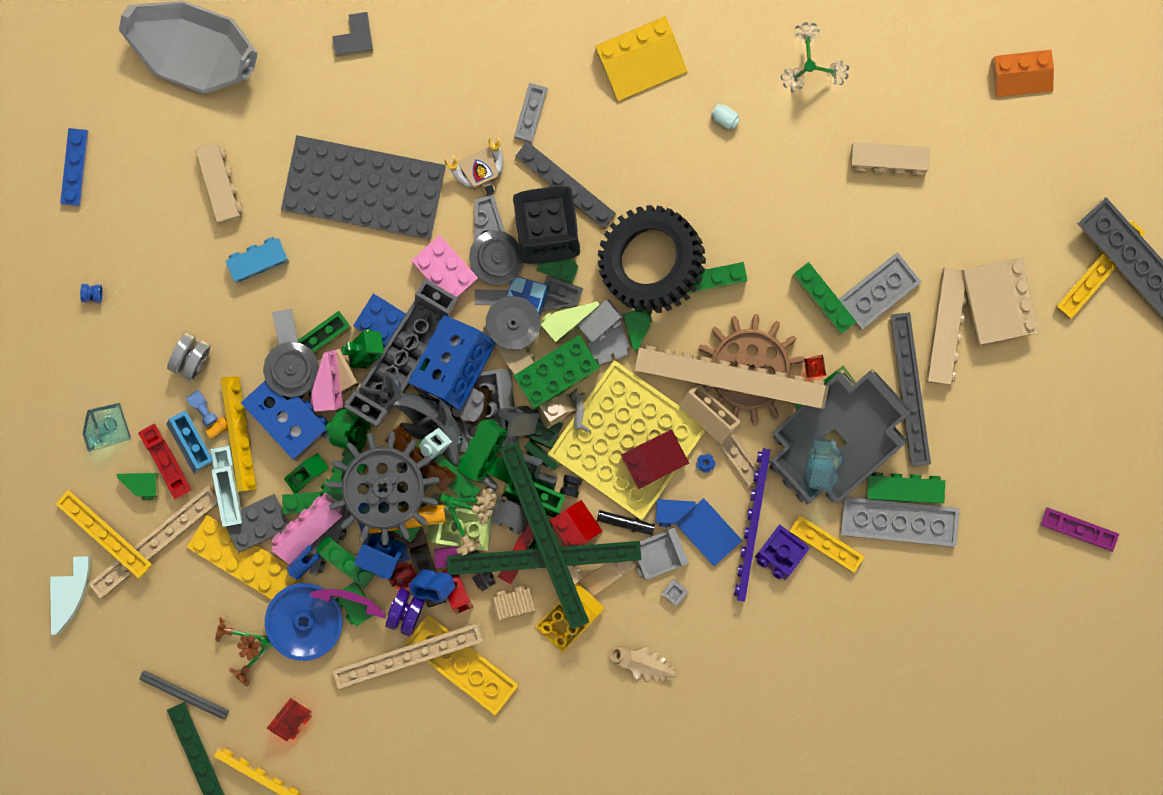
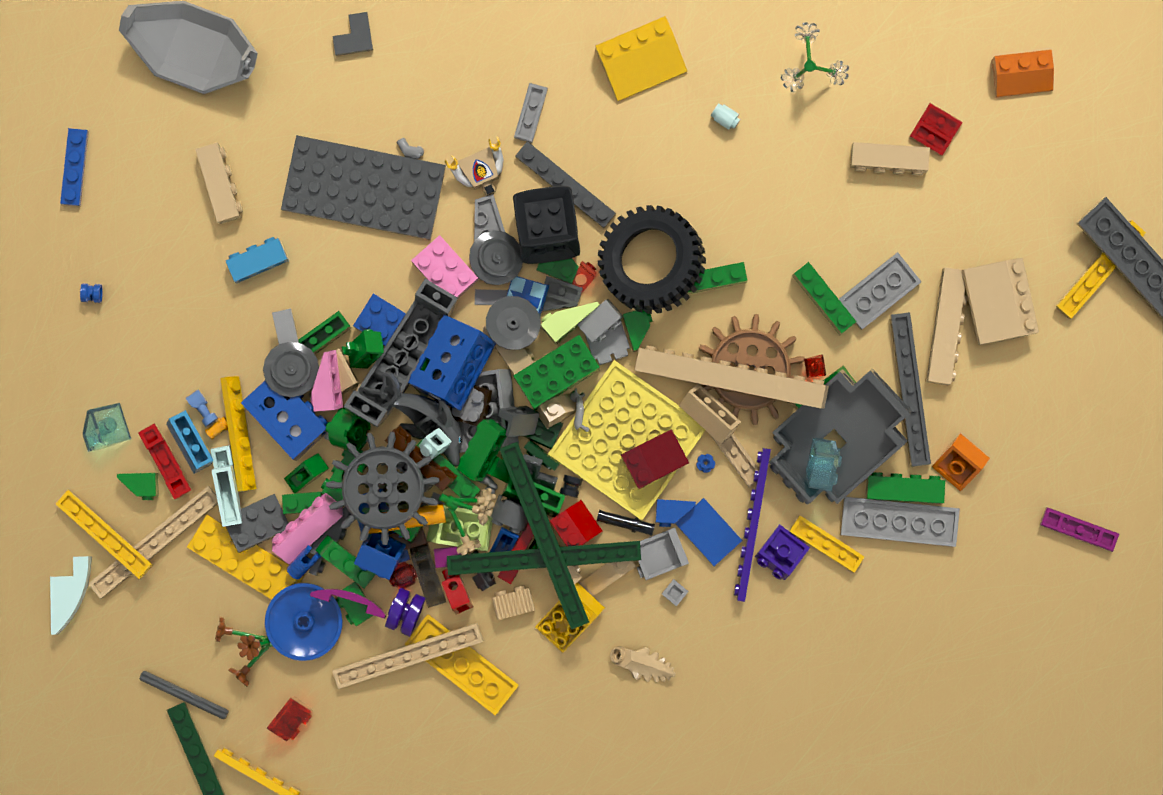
(188, 357): light grey wheel -> none
(410, 151): none -> light grey arm
(432, 585): blue brick -> none
(505, 541): none -> blue slope
(589, 271): none -> clear red bracket
(936, 128): none -> red slope
(960, 462): none -> orange slope

